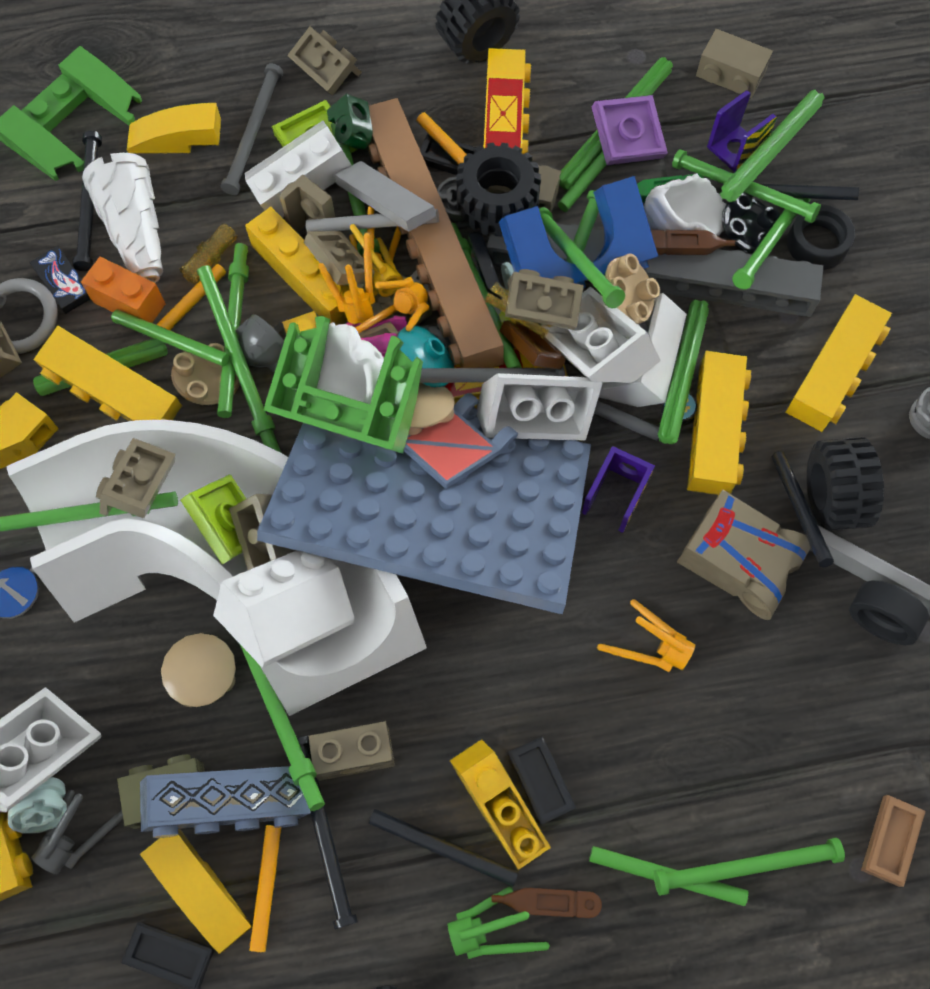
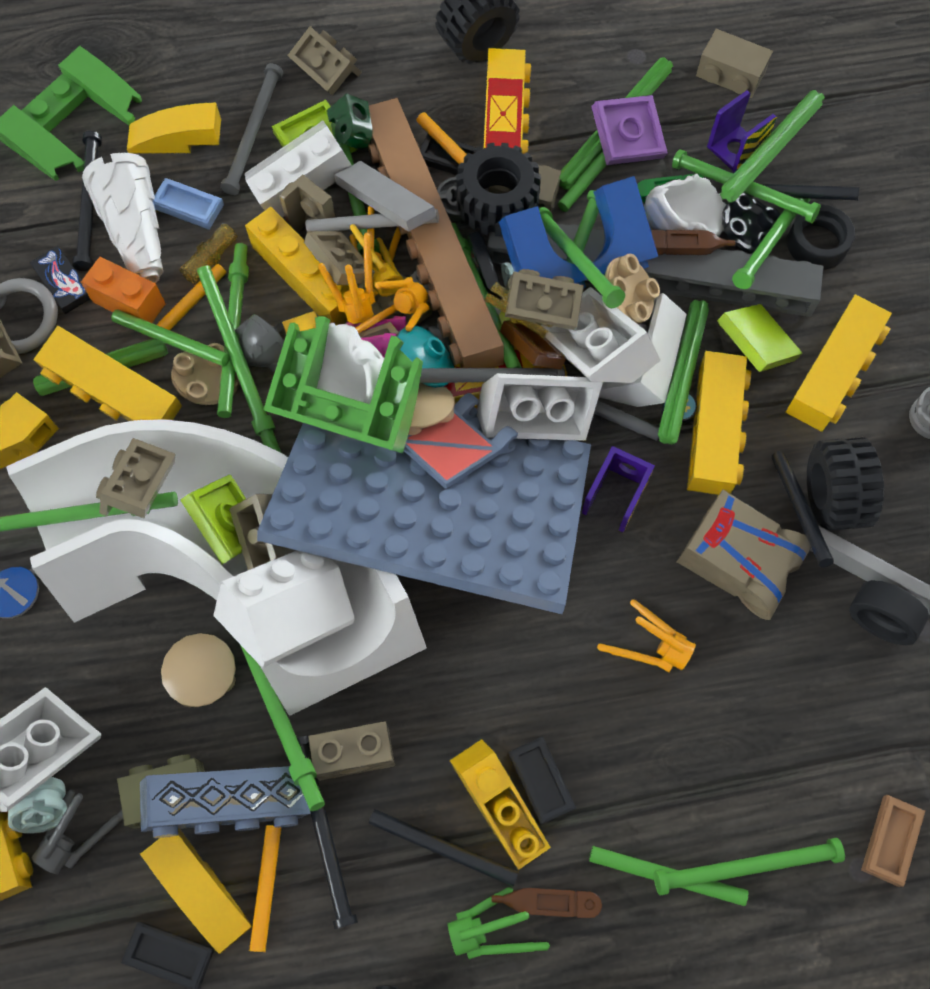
(187, 203): none -> light blue tile
(759, 337): none -> lime tile

